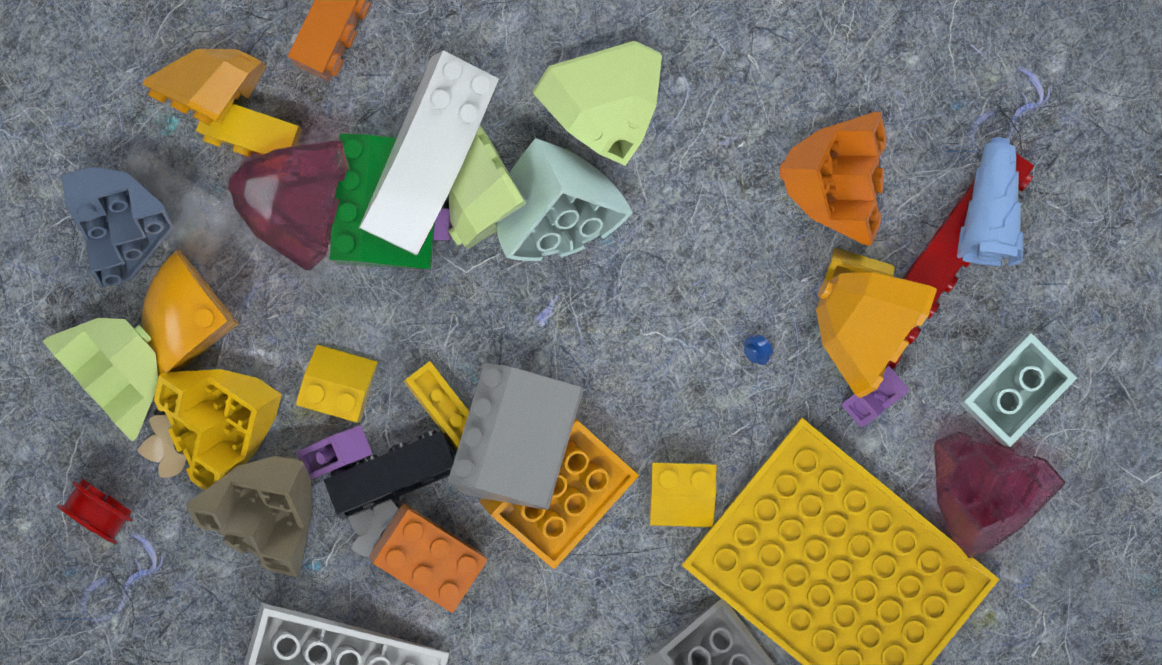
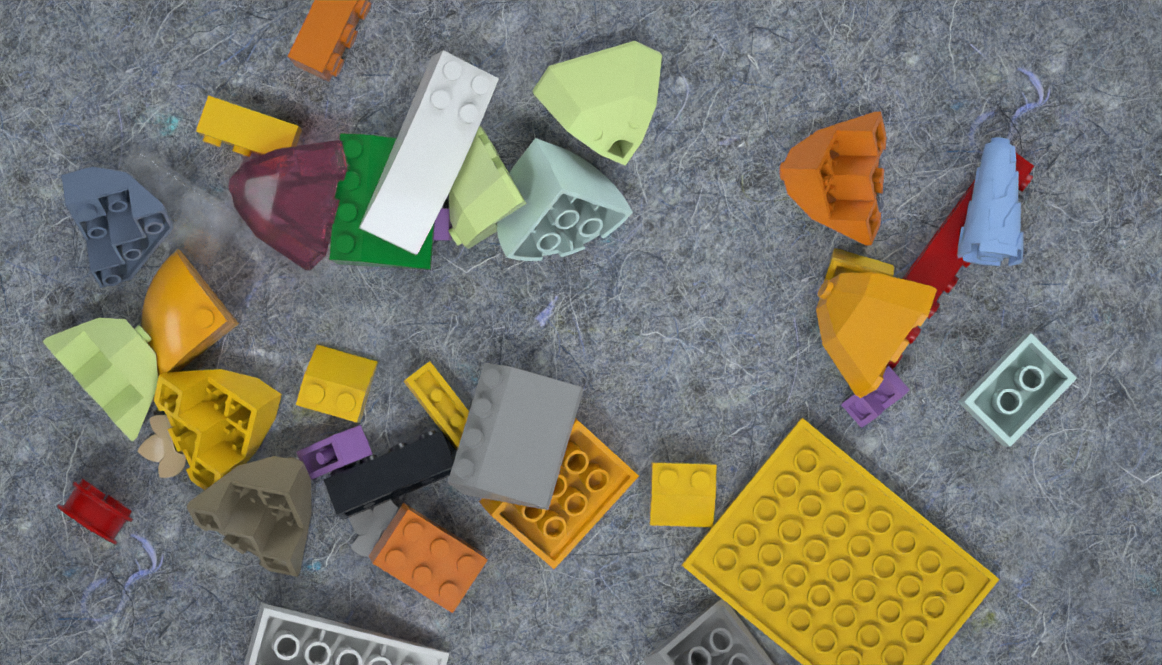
(206, 82): light orange brick -> none
(758, 349): blue plate -> none
(989, 490): clear pink brick -> none

